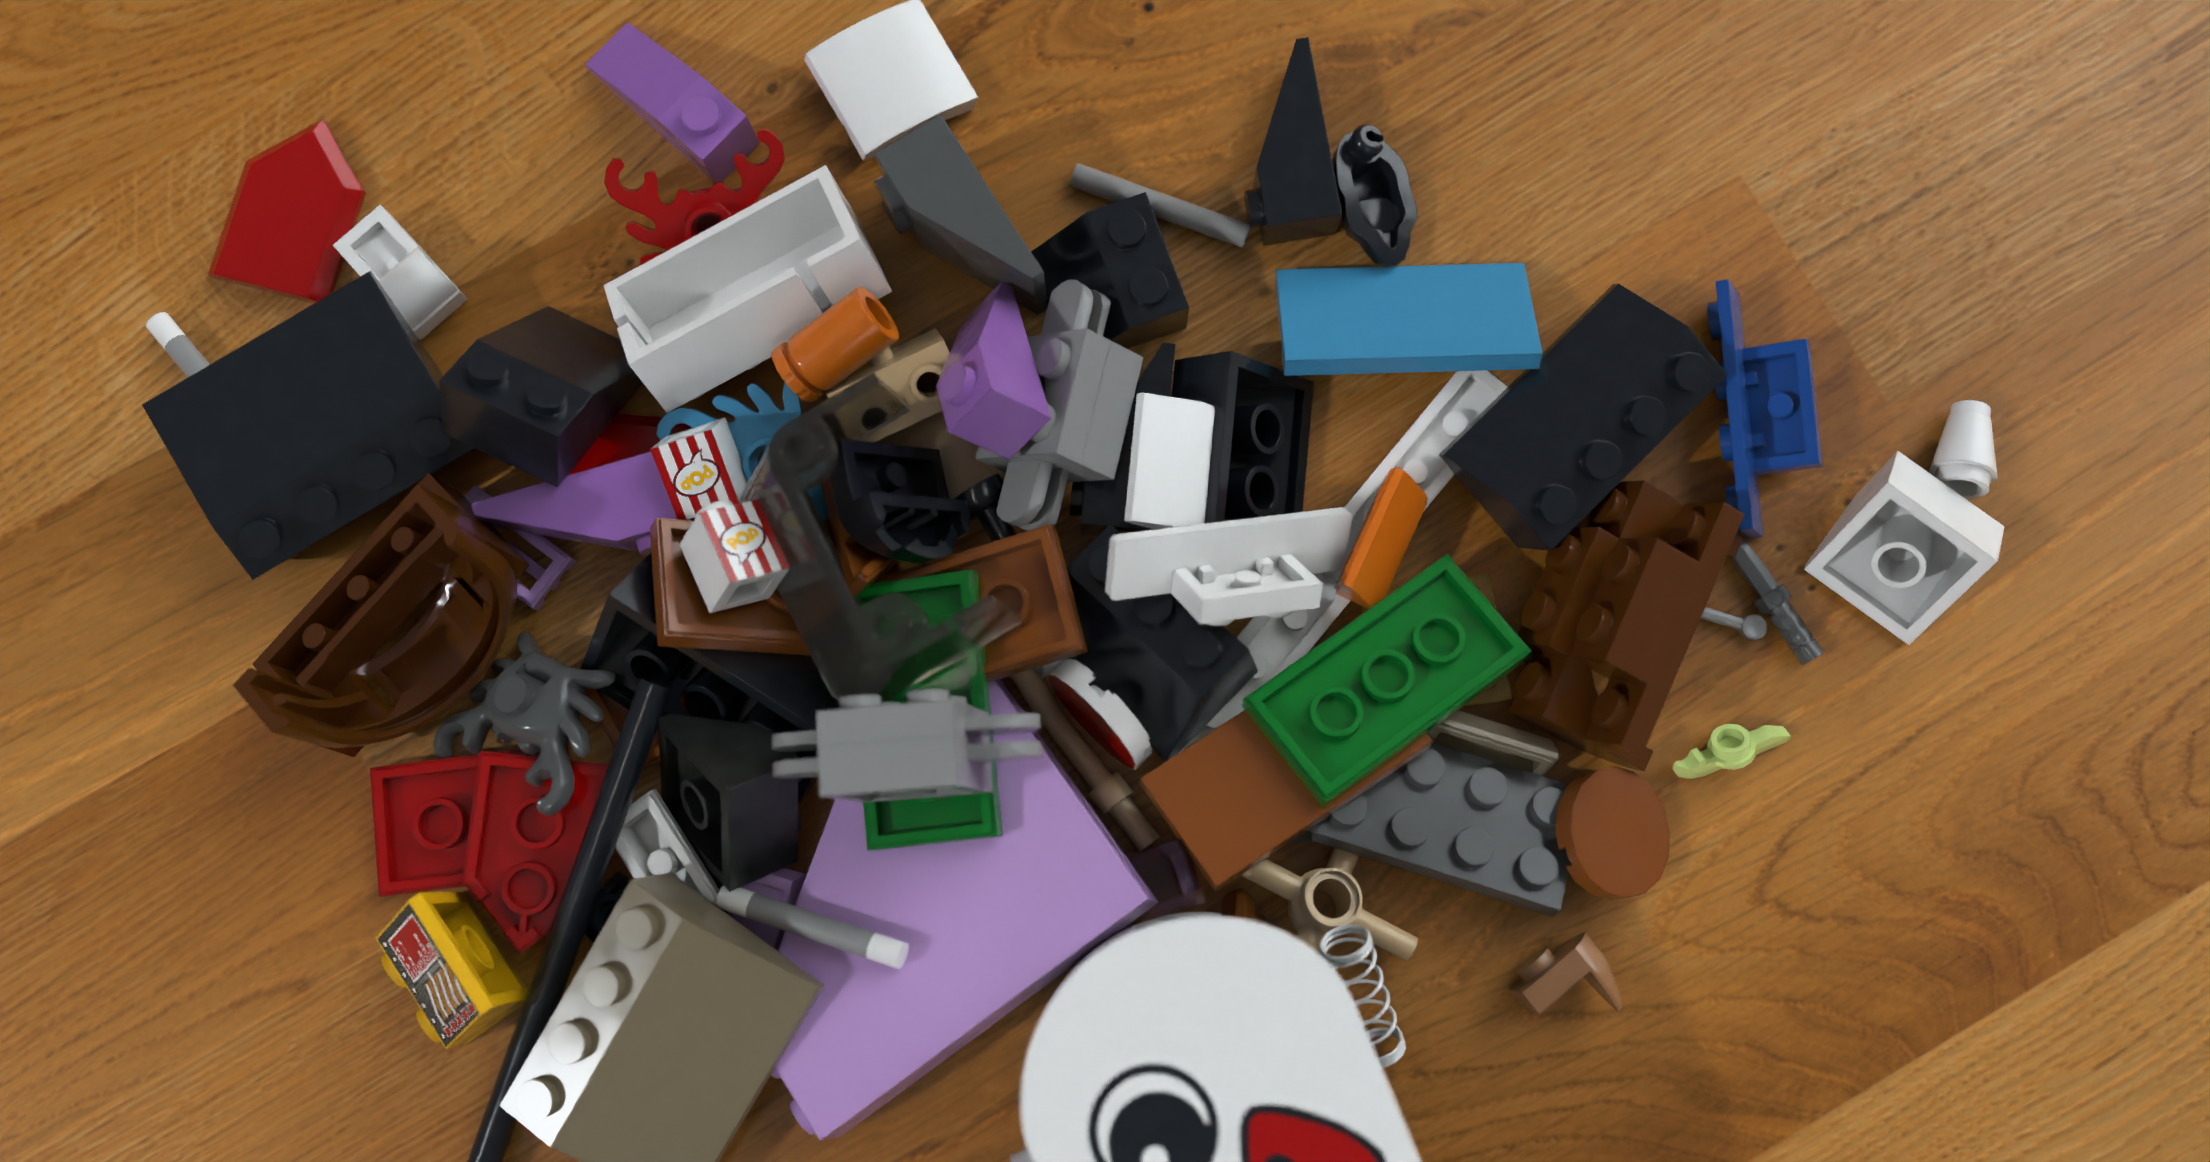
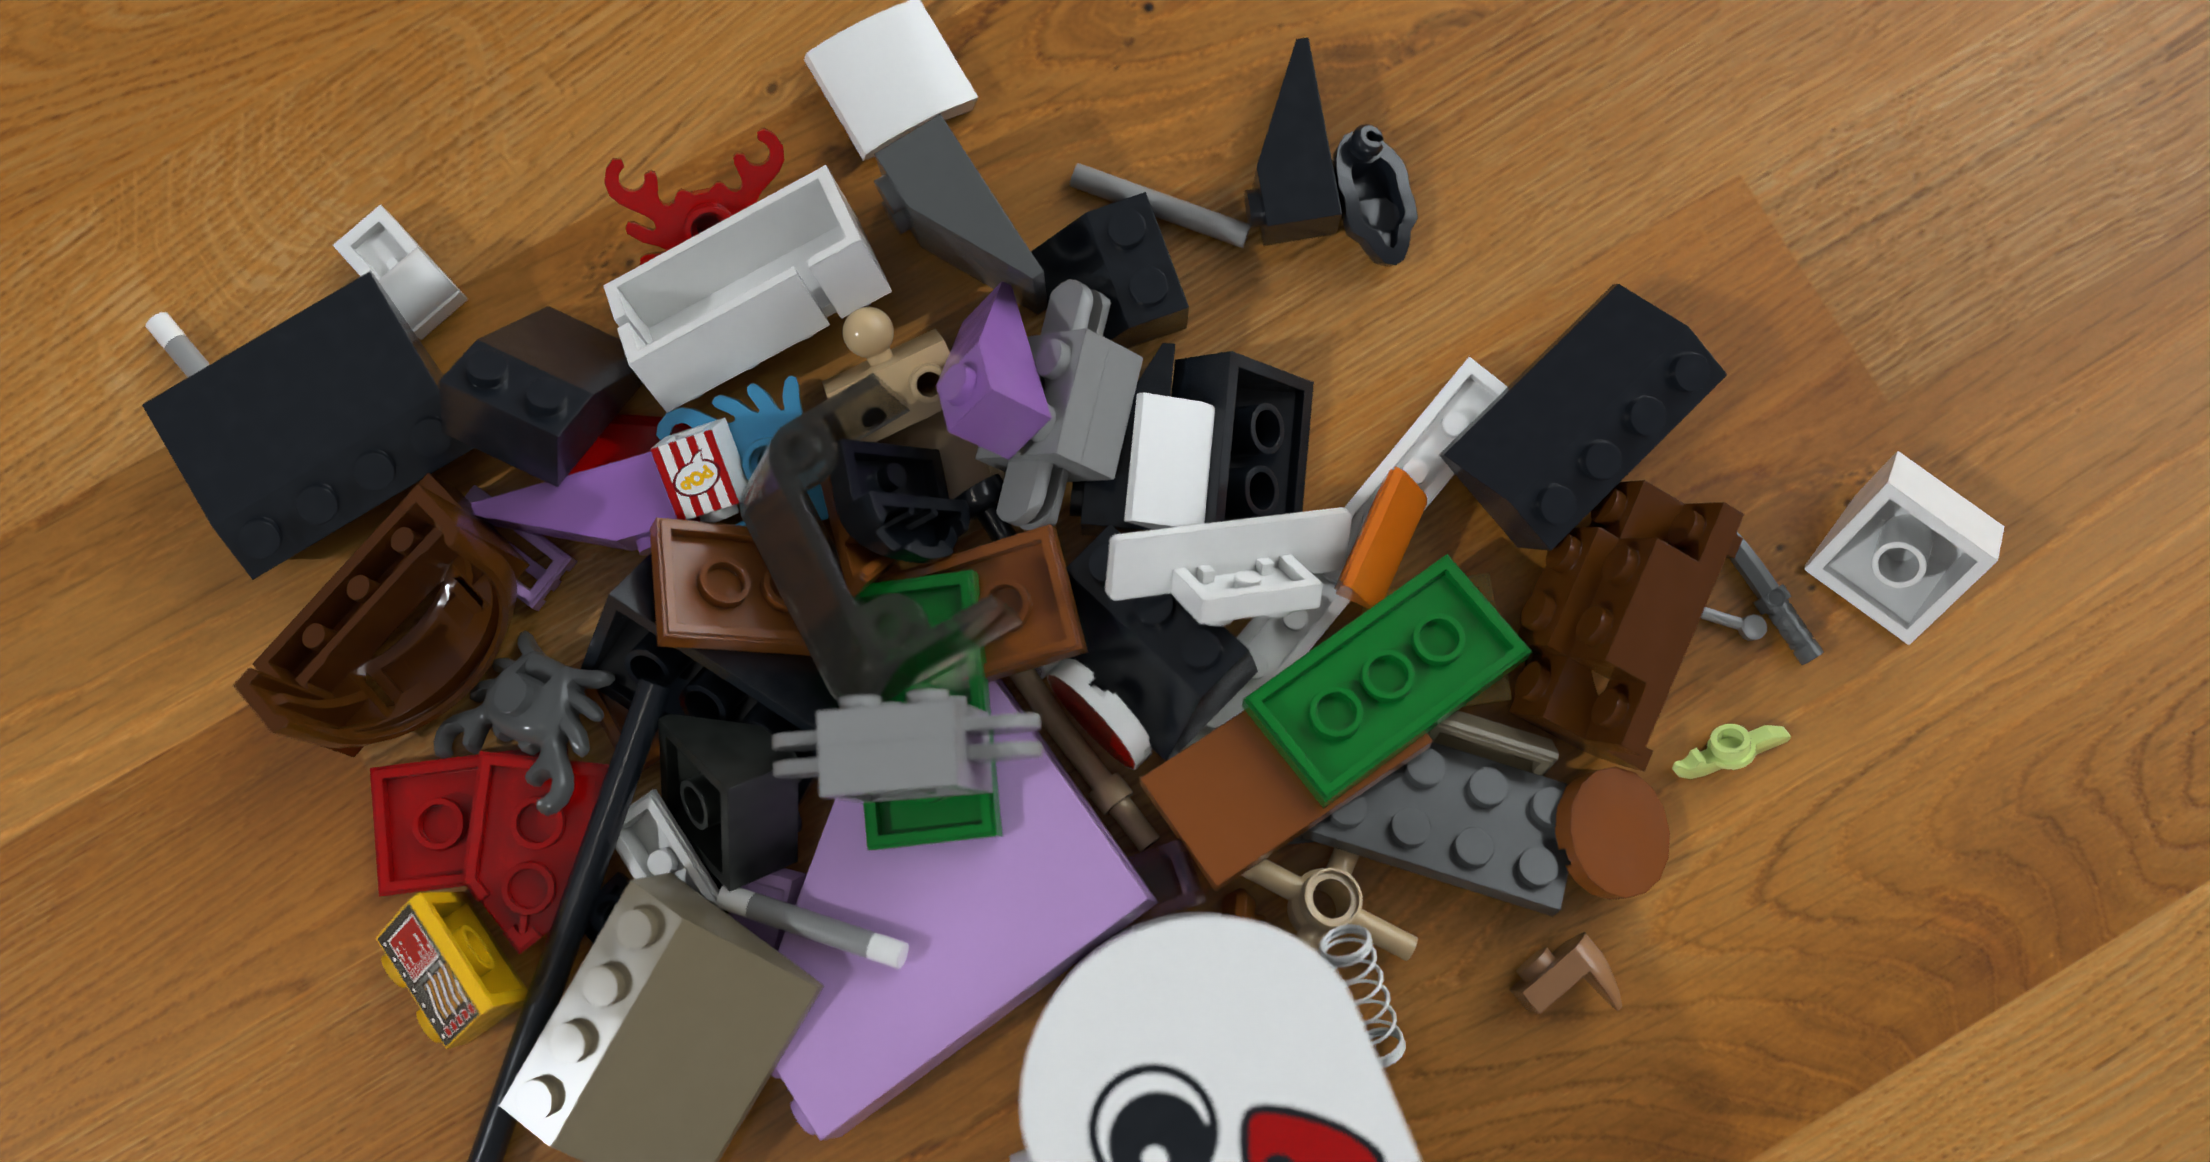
(288, 217): red tile -> none
(674, 101): medium lavender slope -> none
(733, 554): white brick -> none
(835, 344): orange piece -> none
(1406, 319): dark azure tile -> none
(1769, 407): blue bracket -> none
(1966, 450): white cone -> none

